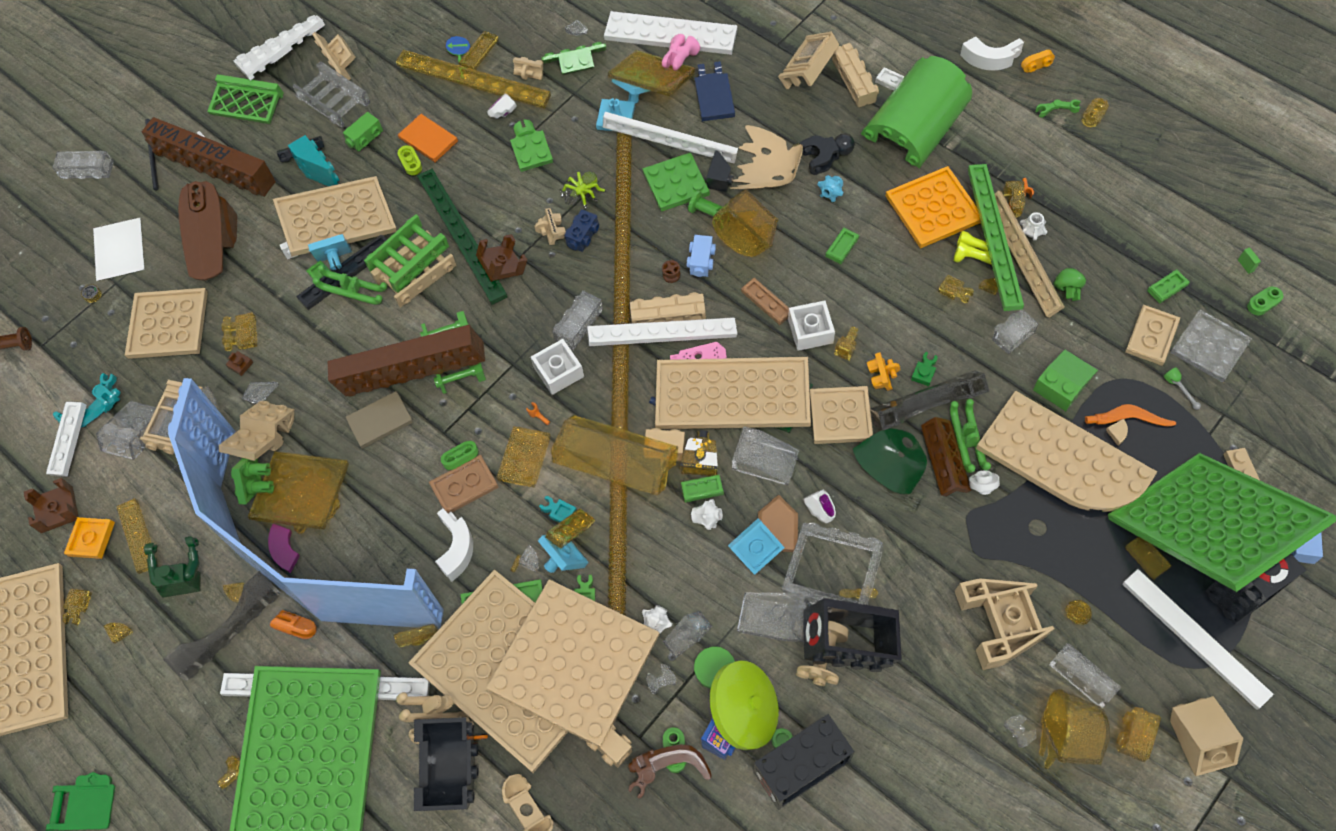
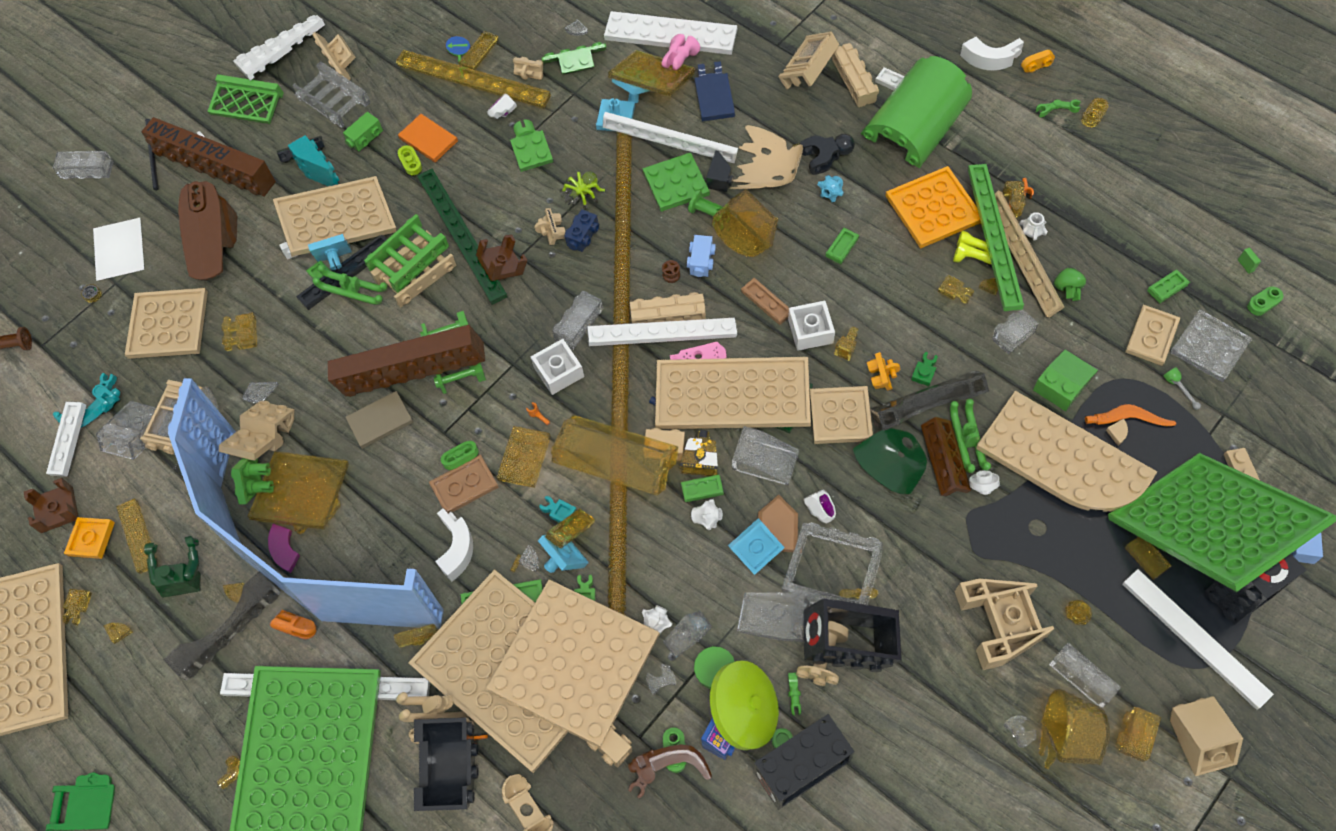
(238, 363): reddish brown tile -> none
(794, 693): none -> bright green piece

